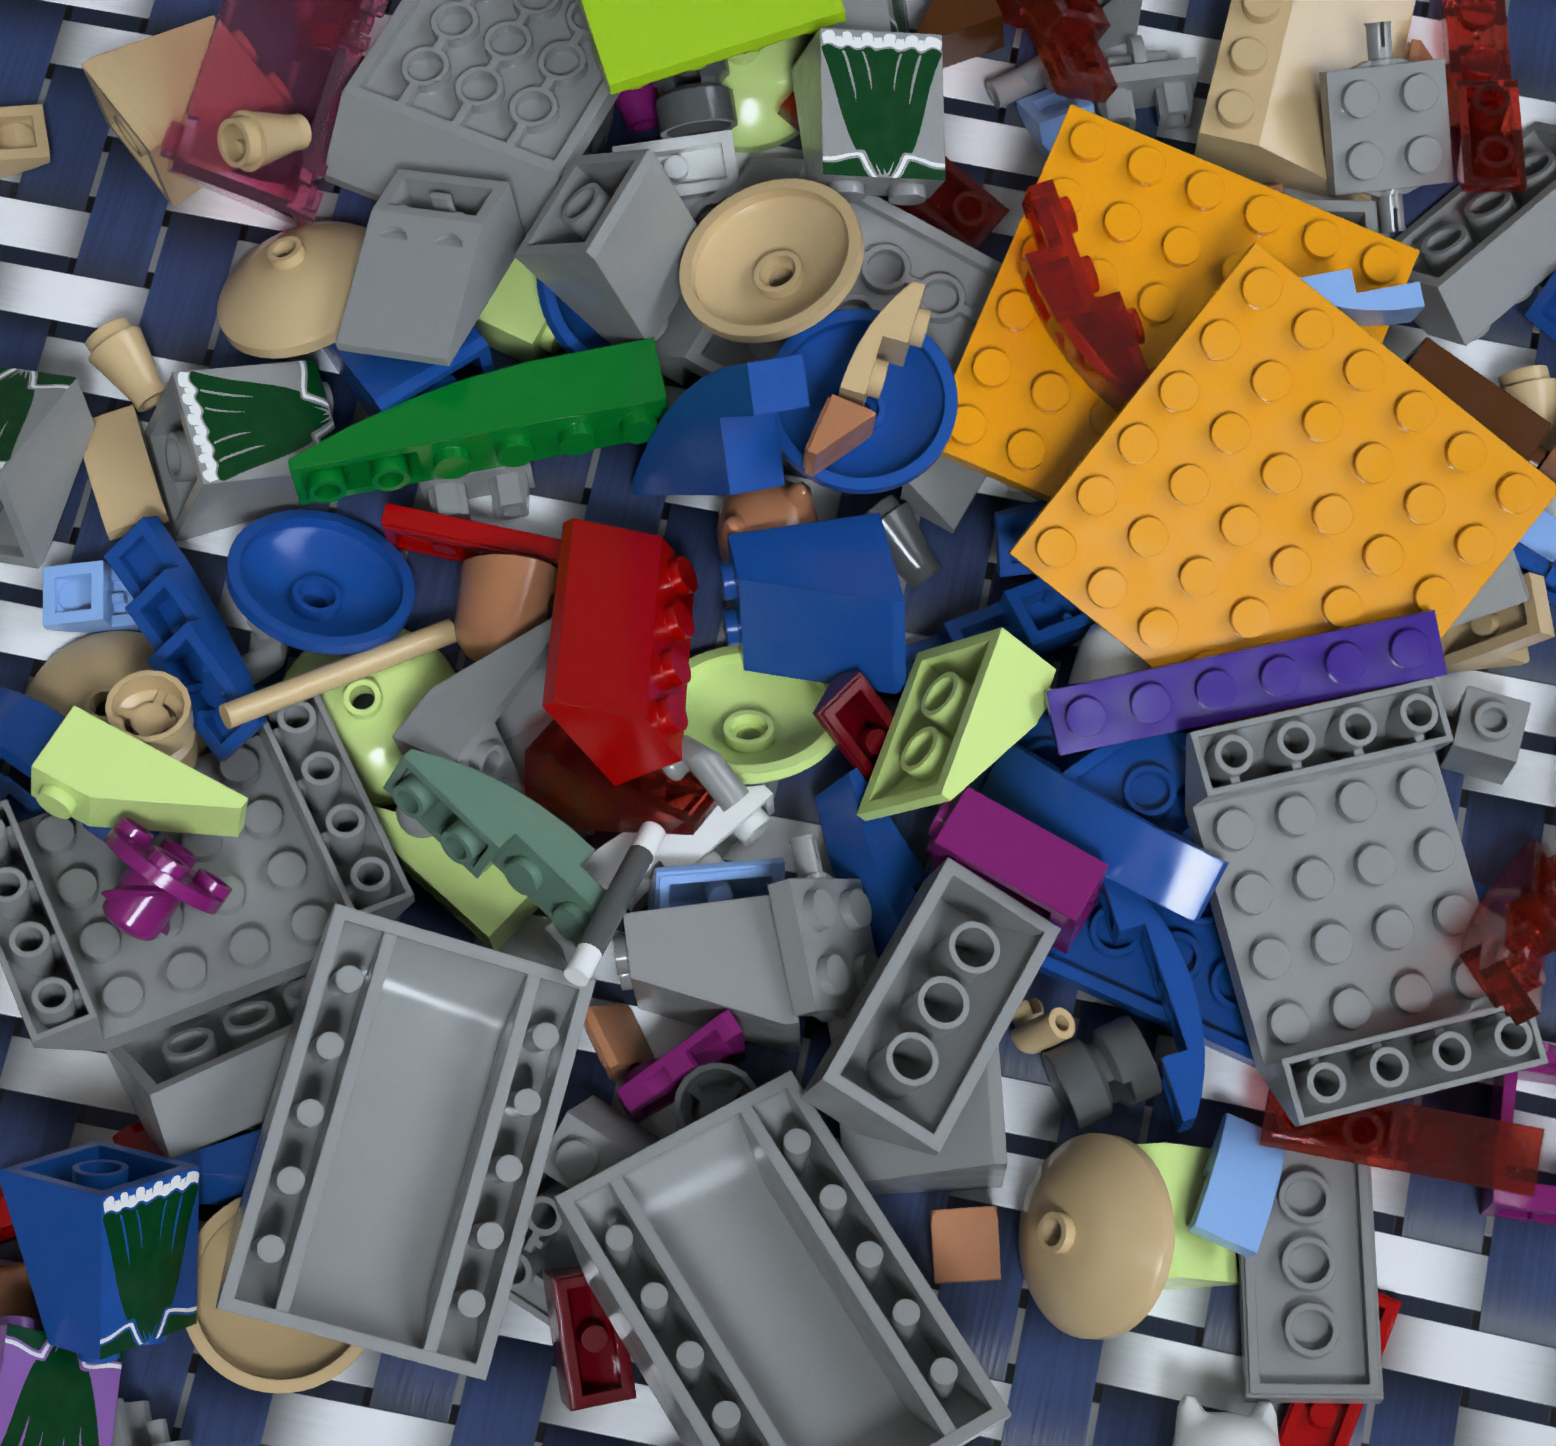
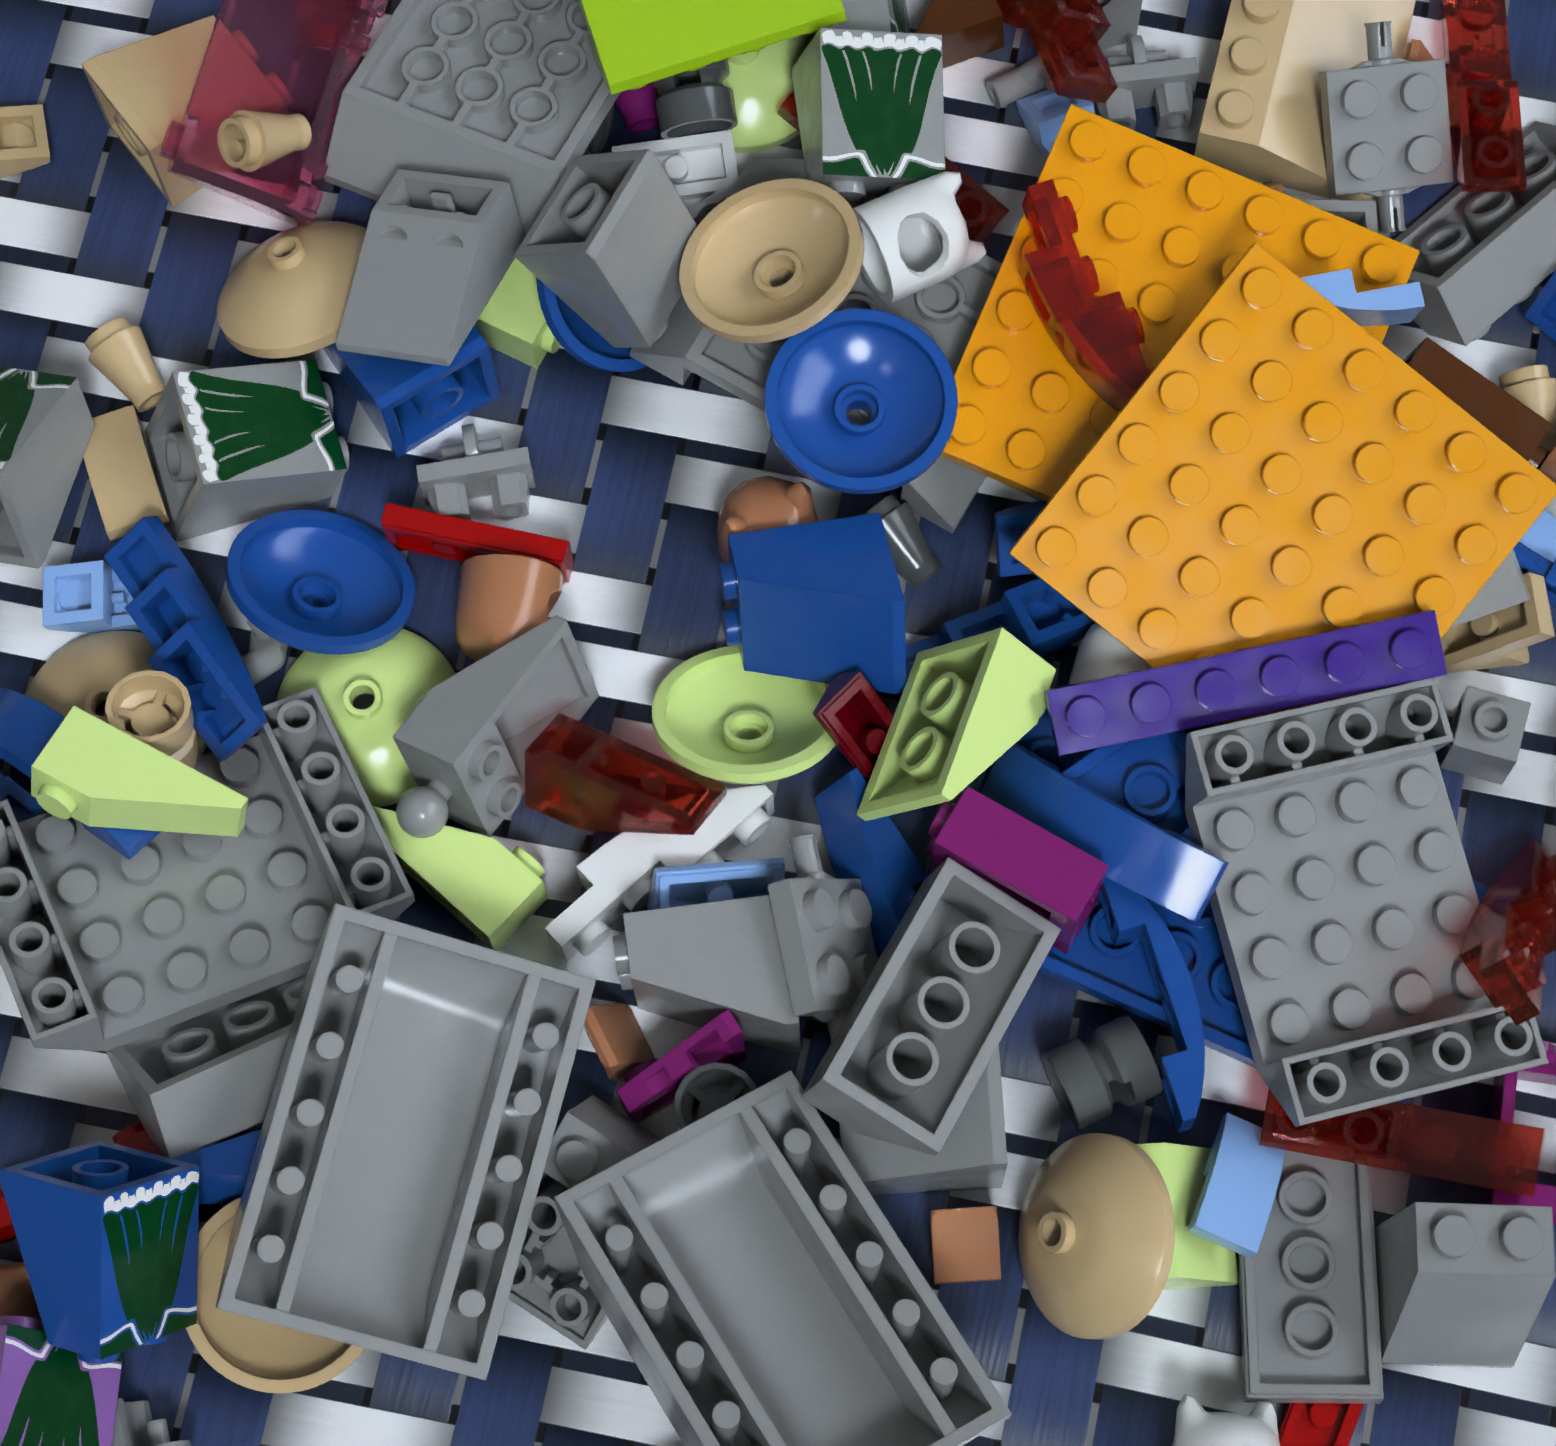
(156, 882): magenta plate -> none
(337, 674): tan bar -> none
(492, 823): sand green slope -> none
(493, 422): green slope -> none
(587, 1350): dark red slope -> none
(614, 904): dark grey bar -> none
(620, 647): red slope -> none
(710, 771): light grey arm -> none
(724, 432): blue slope -> none
(837, 432): nougat slope -> none
(886, 342): tan slope -> none
(915, 237): none -> white piece
(1040, 1030): tan arm -> none
(1462, 1282): none -> light grey slope

